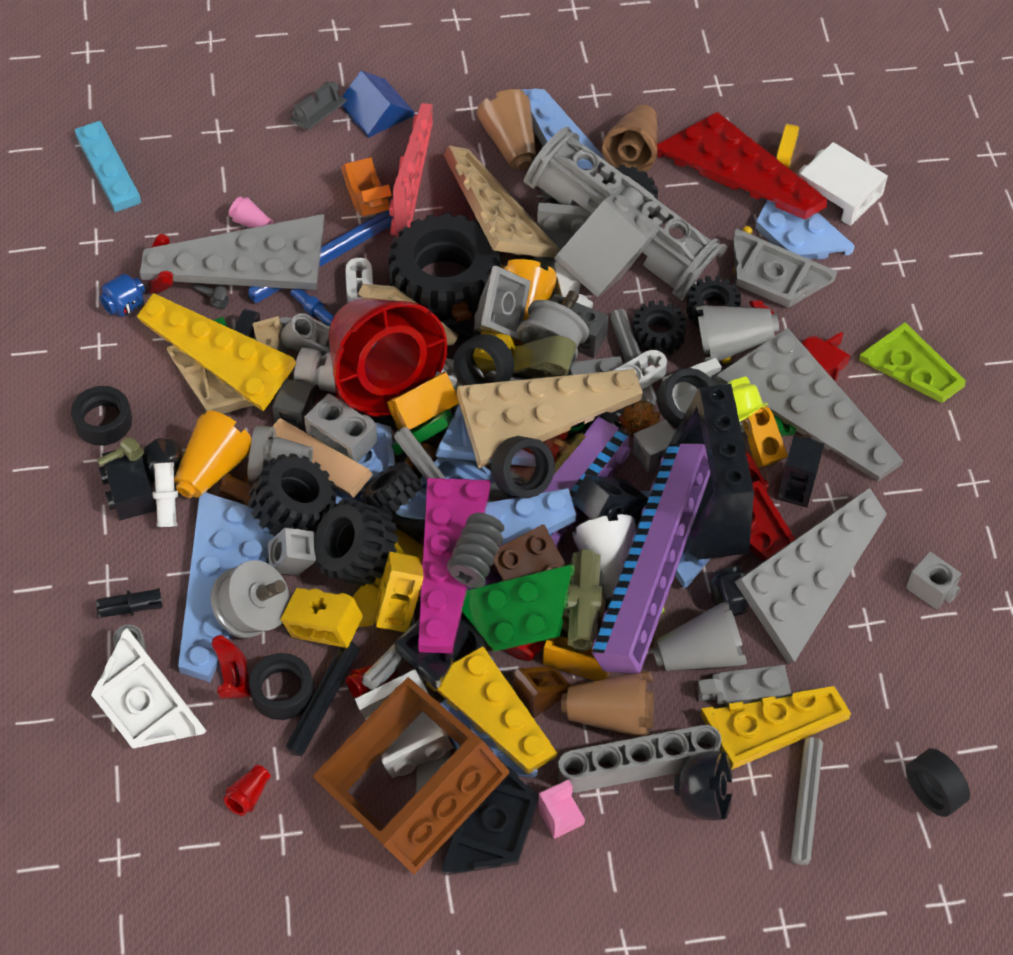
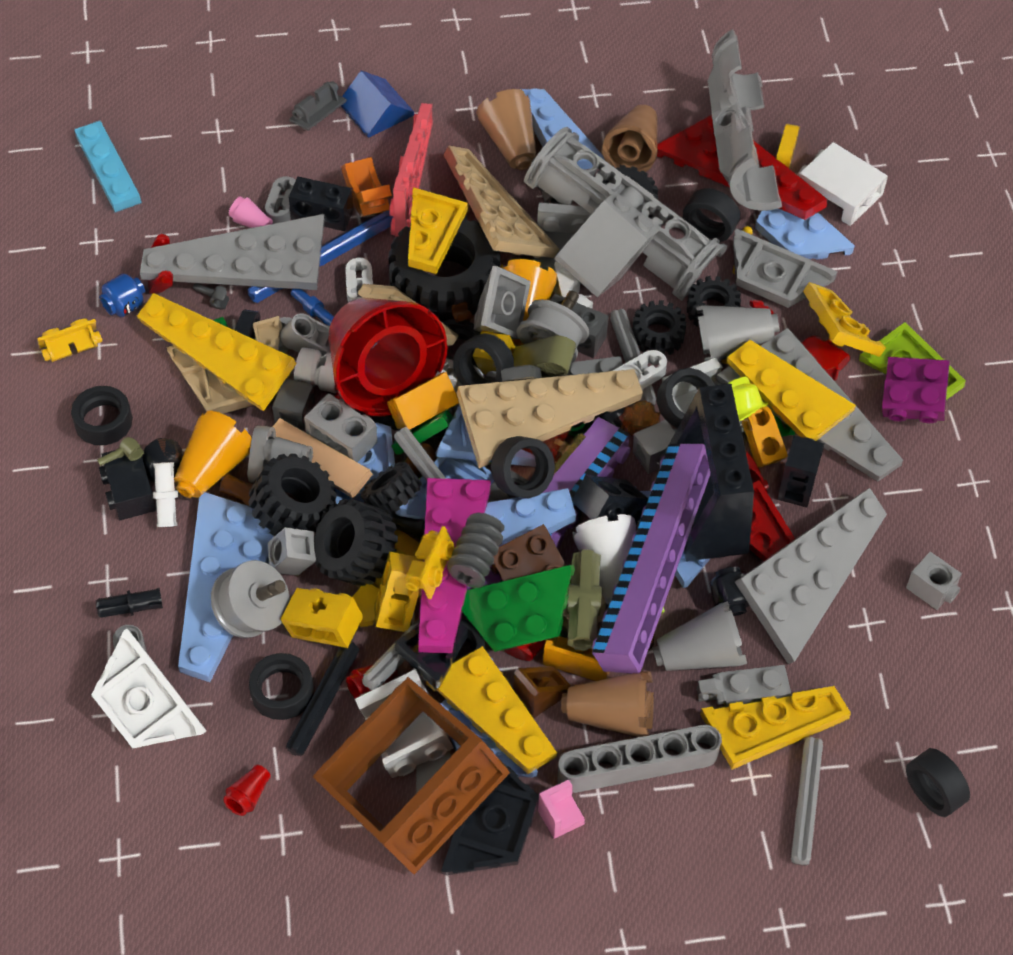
(58, 341): none -> yellow hinge
(229, 658): red helmet -> none
(276, 199): none -> light grey beam
(317, 198): none -> black brick
(433, 228): none -> yellow wing
(436, 551): none -> yellow hinge
(520, 373): none -> dark grey tile
(704, 785): black cylinder -> none
(717, 203): none -> black tyre
(731, 105): none -> light grey piece
(793, 395): none -> yellow wing
(837, 321): none -> yellow wing
(915, 389): none -> magenta plate

